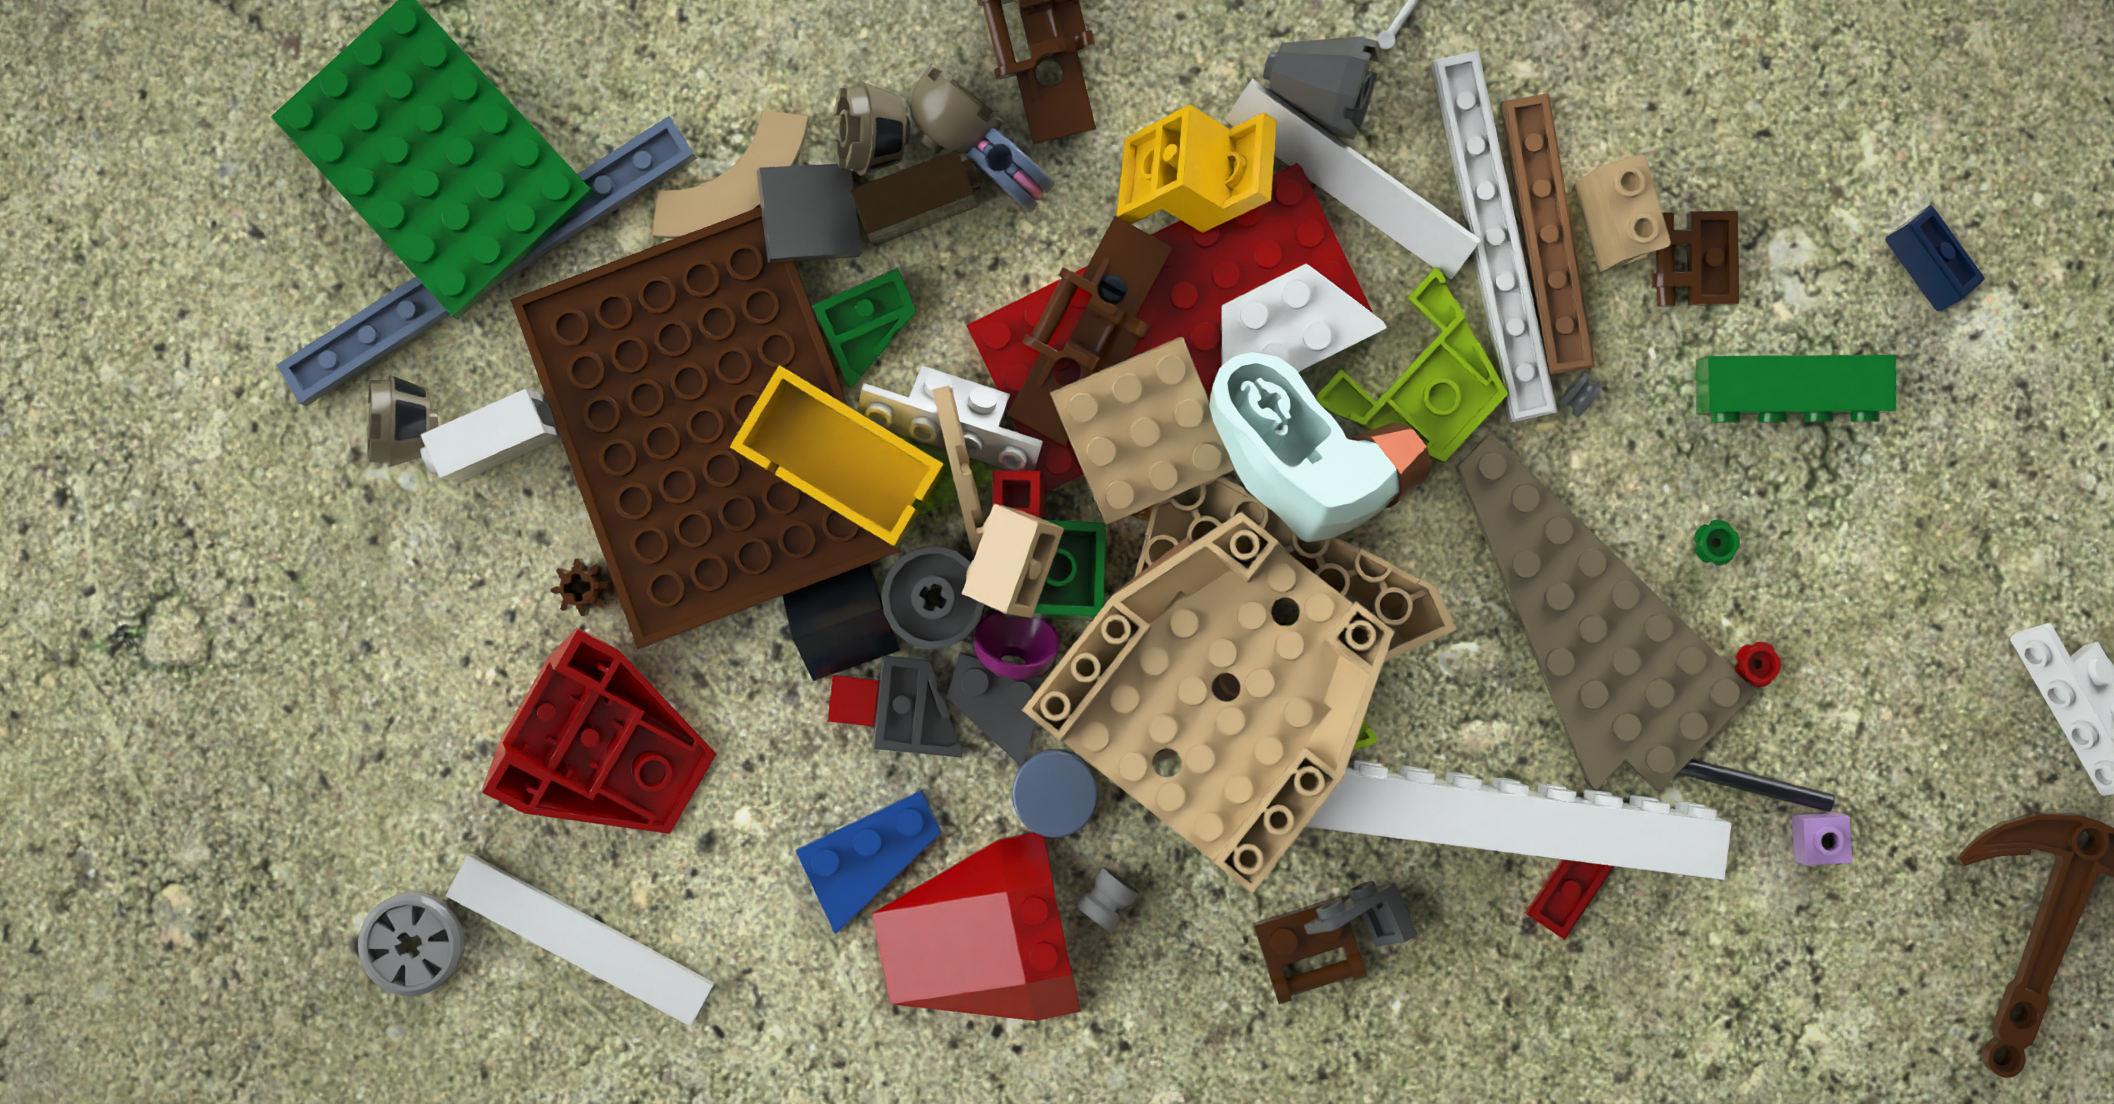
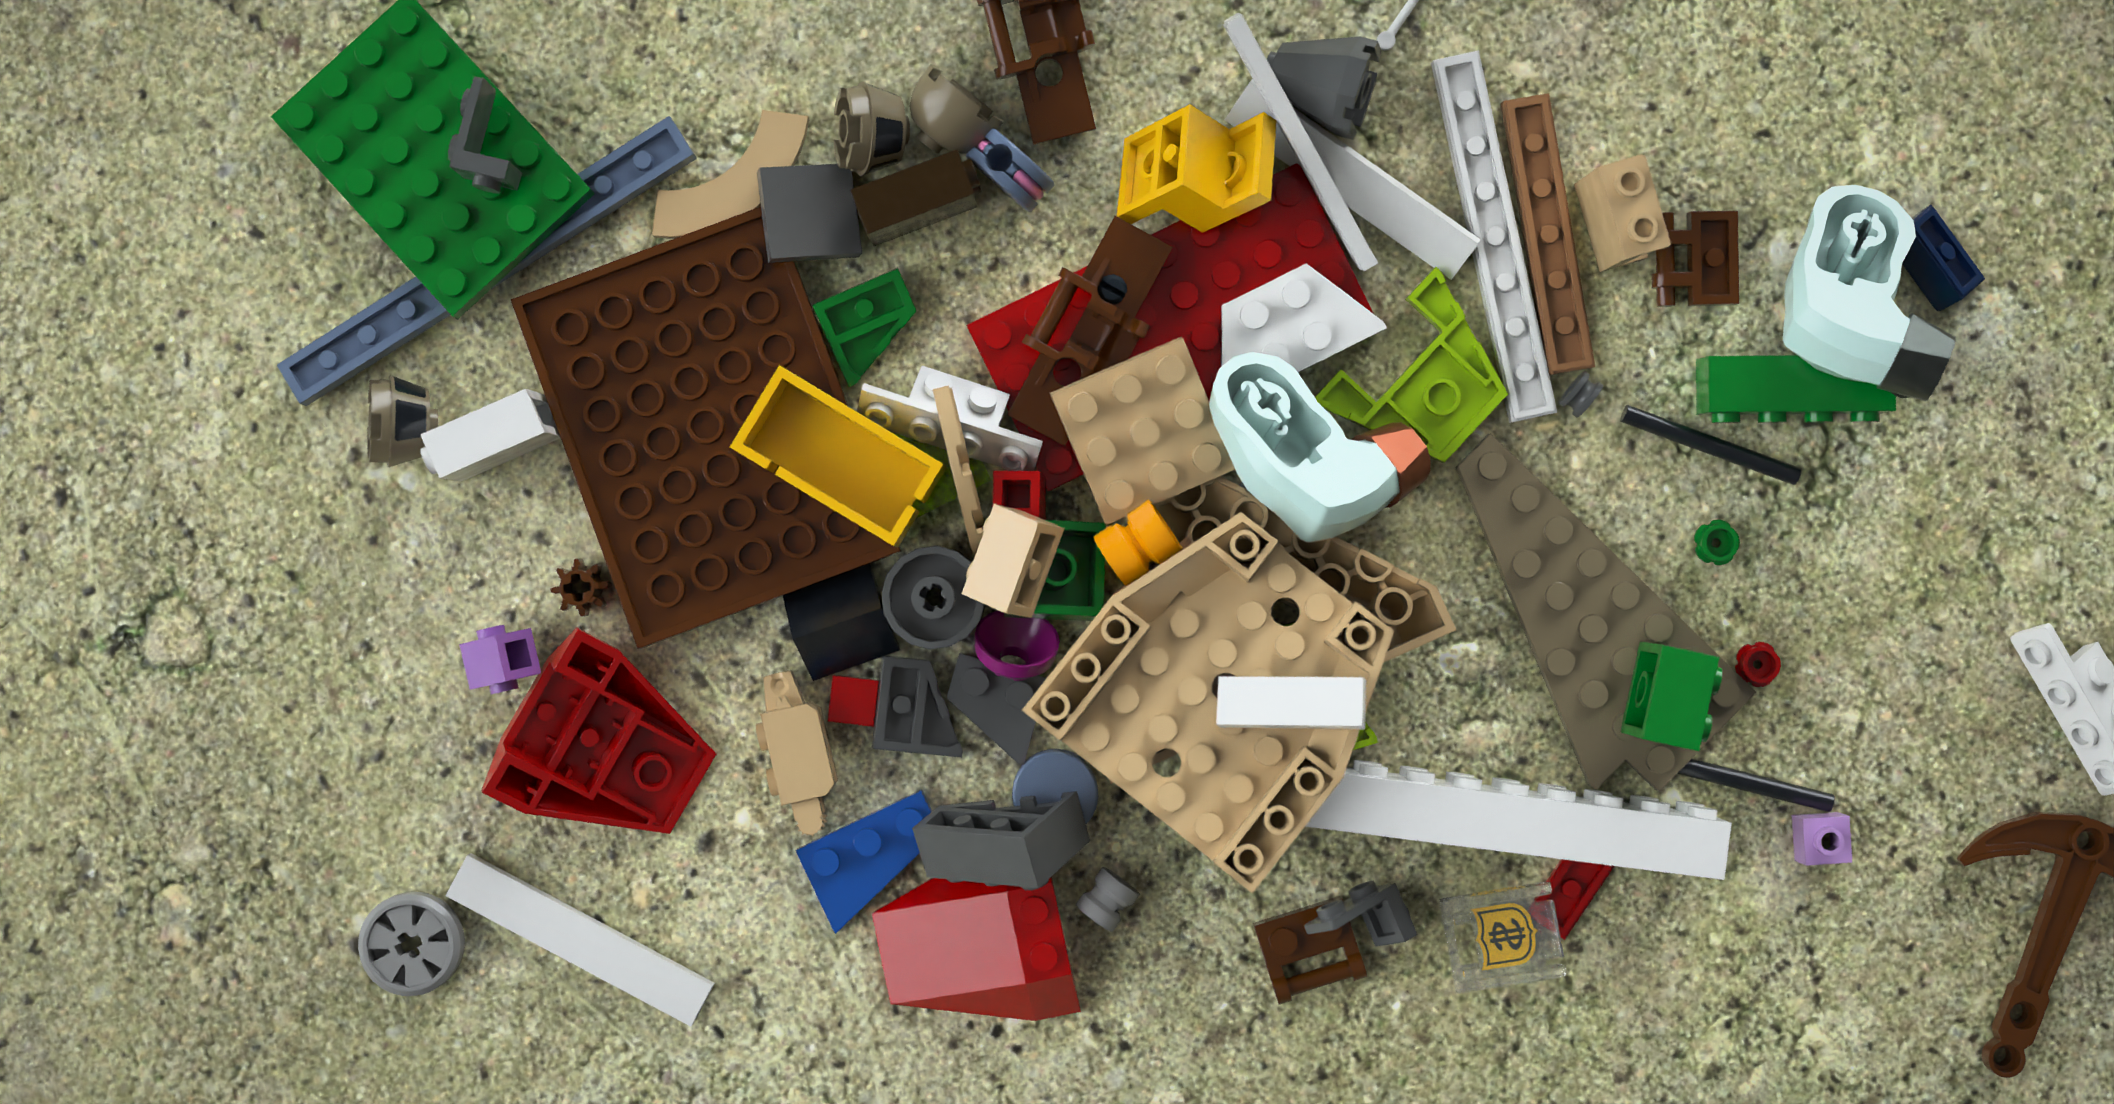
(465, 147): none -> dark grey bracket
(500, 658): none -> medium lavender brick
(798, 751): none -> tan hinge
(1002, 844): none -> dark grey wedge
(1141, 541): none -> light orange wheel
(1291, 702): none -> white tile
(1299, 141): none -> white tile
(1510, 937): none -> clear container
(1671, 696): none -> green brick
(1710, 445): none -> black bar
(1844, 296): none -> light aqua piece

